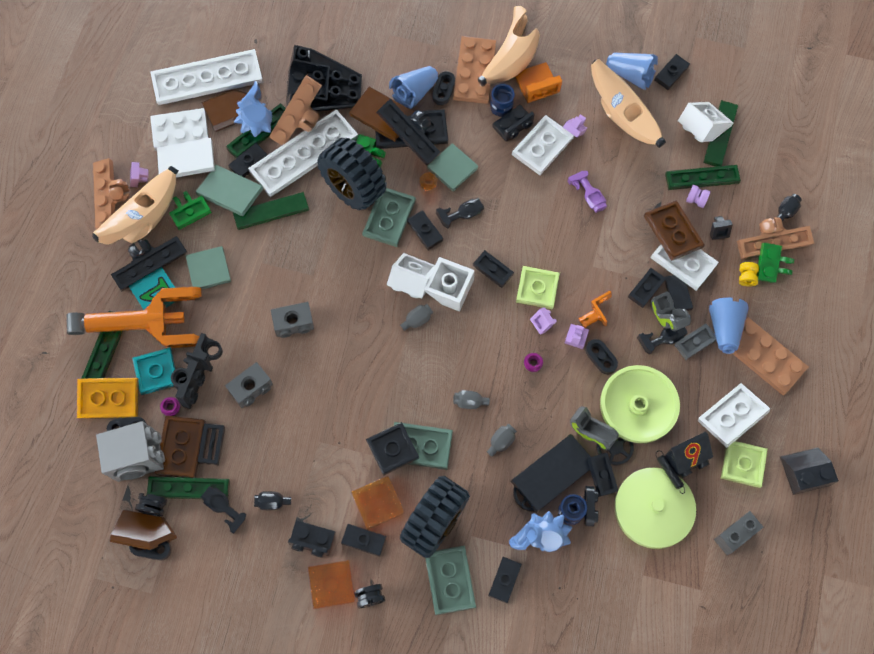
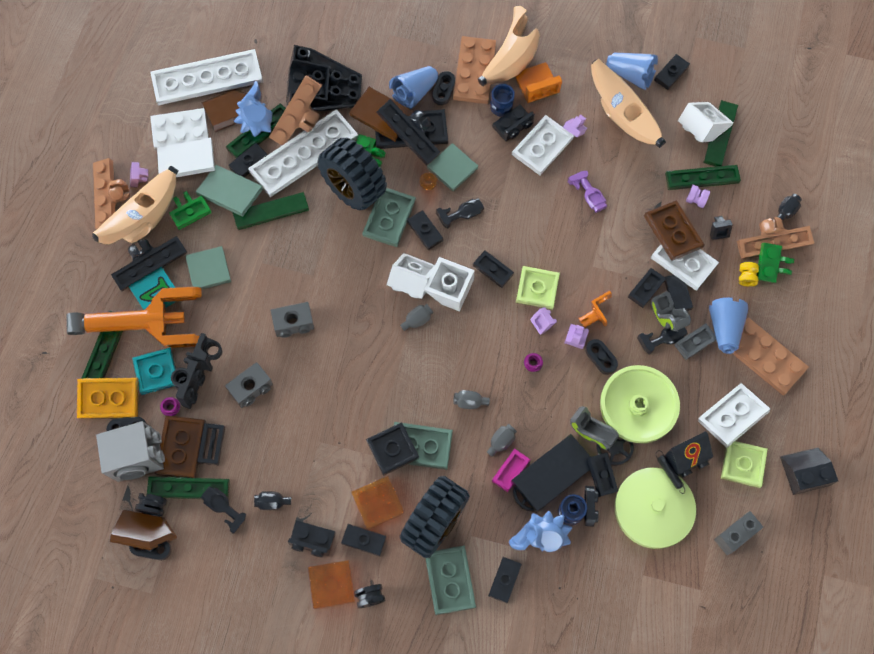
(511, 468): none -> dark pink tile

